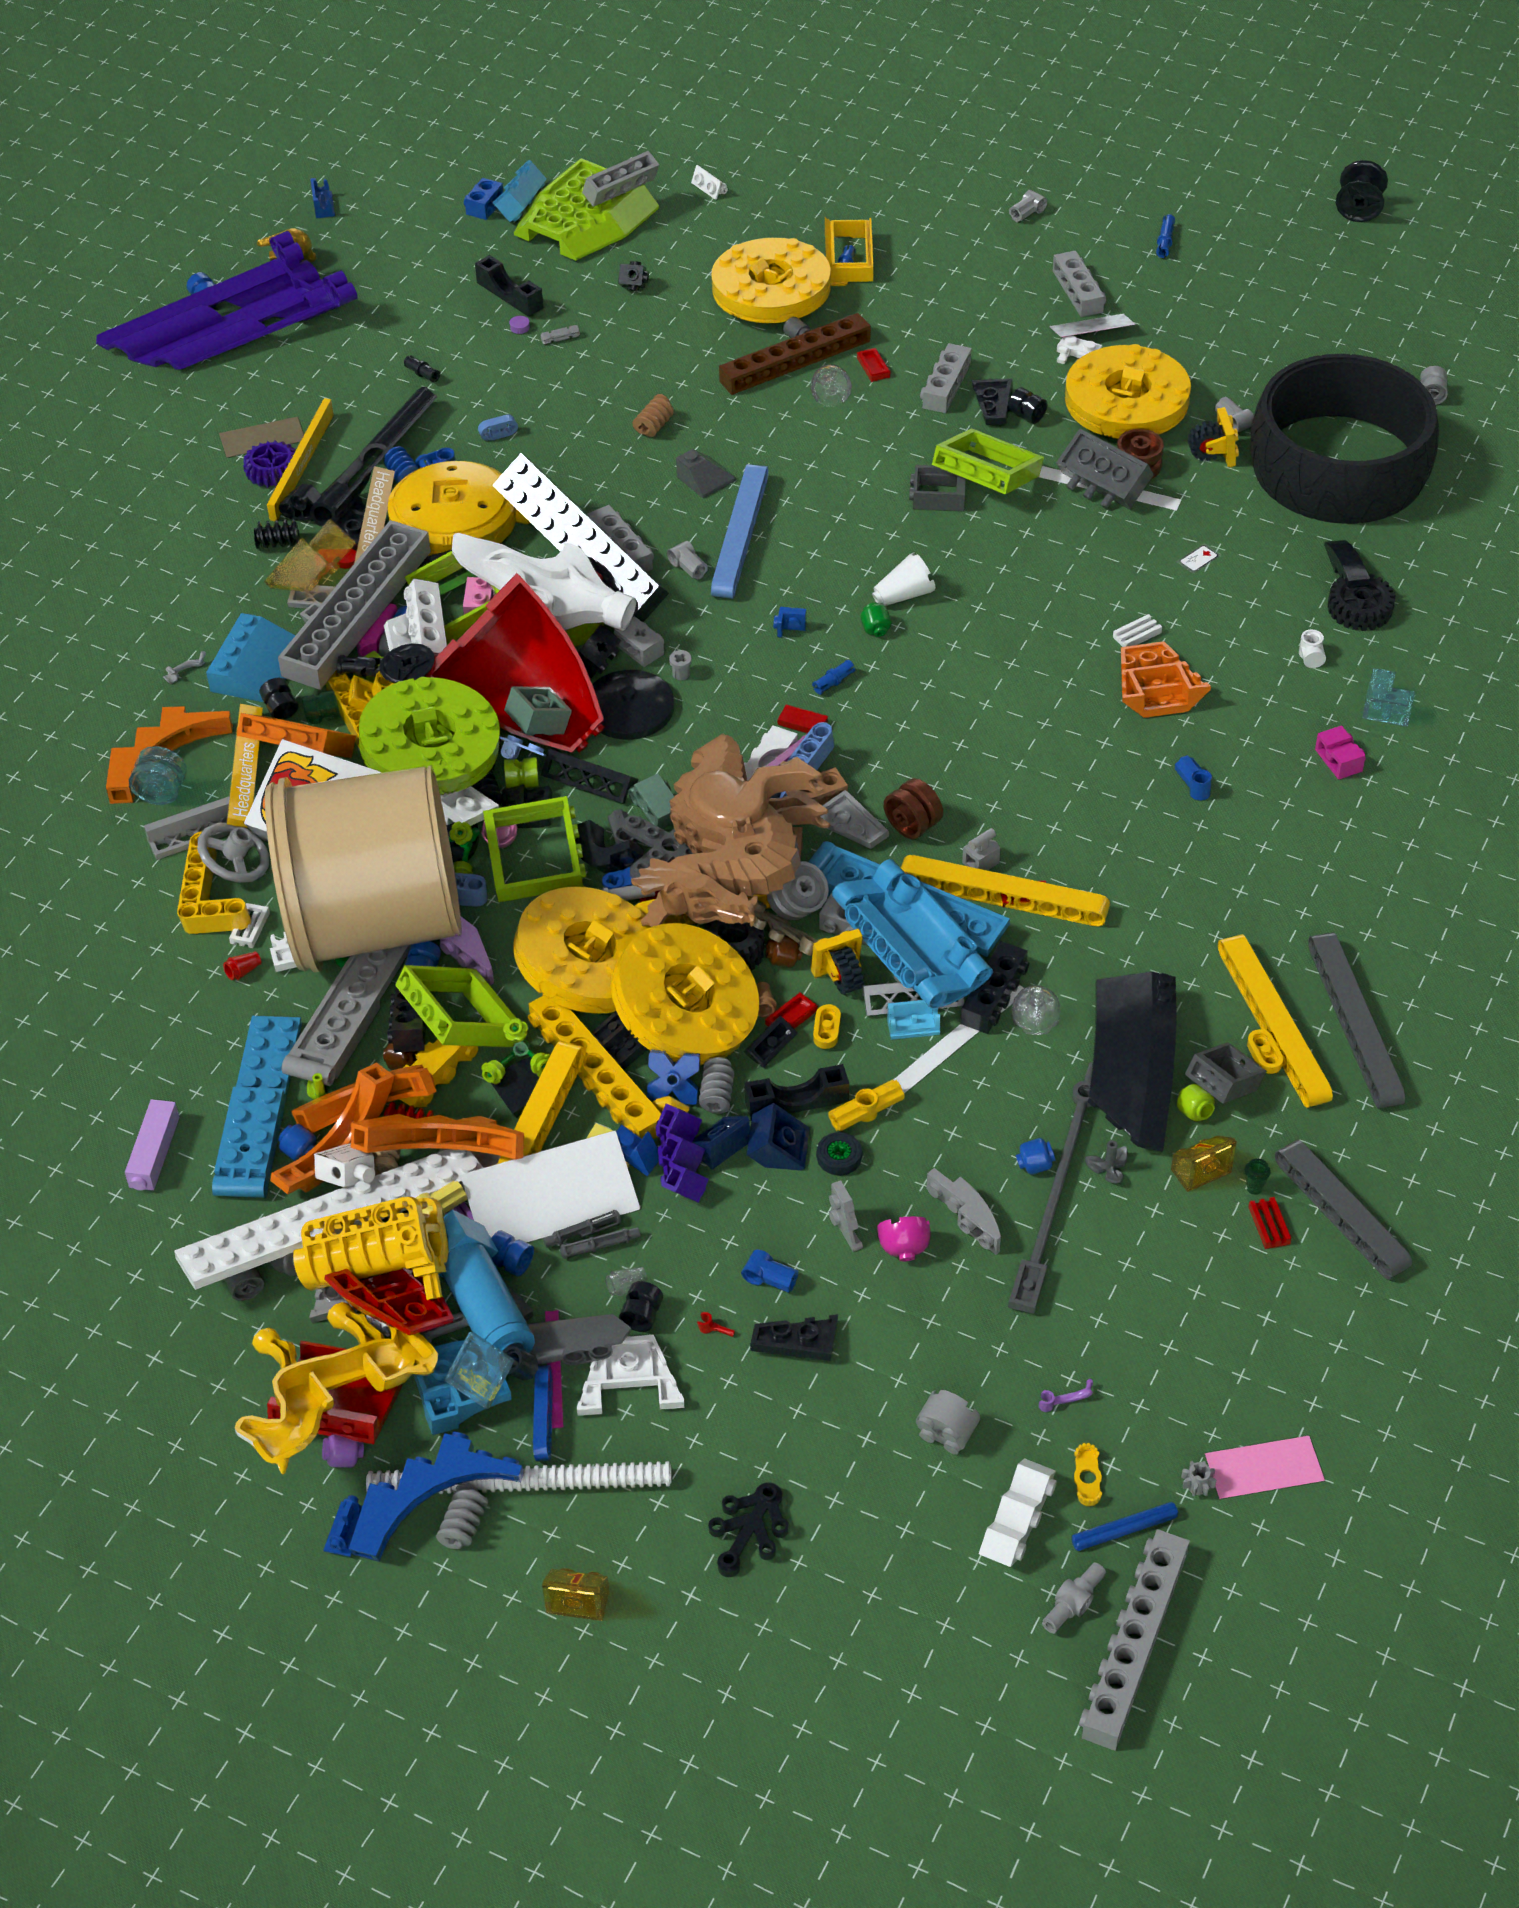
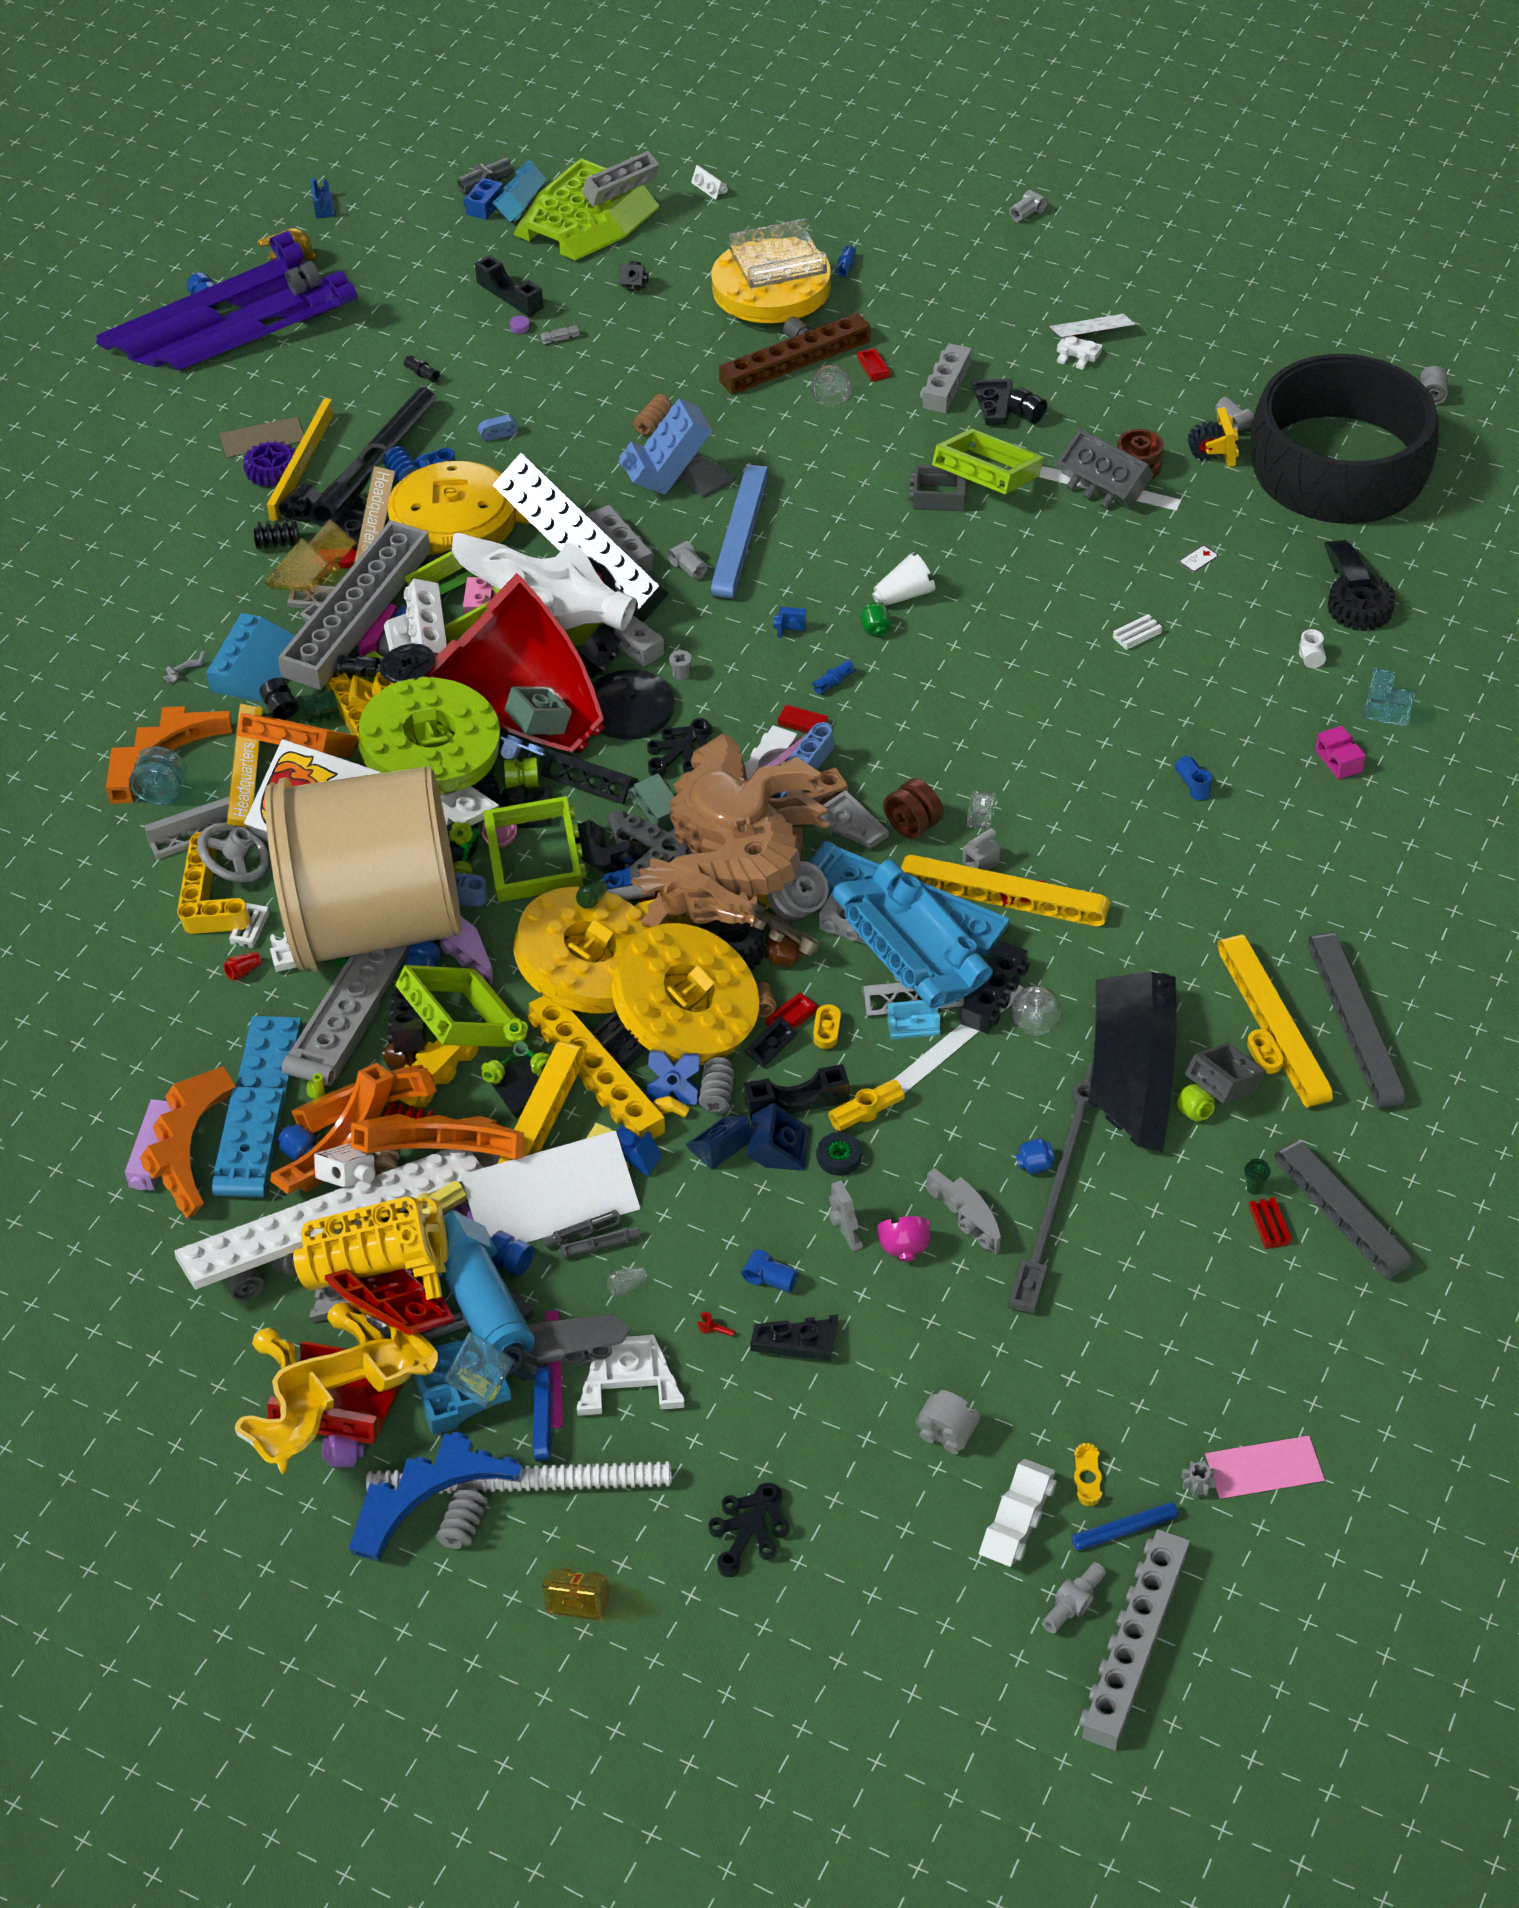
(174, 1129): none -> orange arch
(310, 278): none -> dark grey wheel
(343, 1527): blue hinge -> none
(492, 172): none -> dark grey piece
(591, 894): none -> clear green cone
(641, 1306): black wheel -> none
(668, 449): none -> medium blue hinge
(678, 1153): dark purple brick -> none
(697, 731): none -> black plant
(776, 254): none -> clear panel
(840, 959): plate -> none
(849, 272): yellow piece -> none
(981, 810): none -> clear brick
(1065, 1398): medium lavender piece -> none
(1078, 283): light grey brick -> none
(1114, 1159): dark grey plant -> none
(1127, 390): yellow piece -> none
(1158, 681): orange wedge -> none
(1165, 241): blue pin -> none
(1204, 1161): clear yellow slope -> none
(1361, 191): black piece -> none

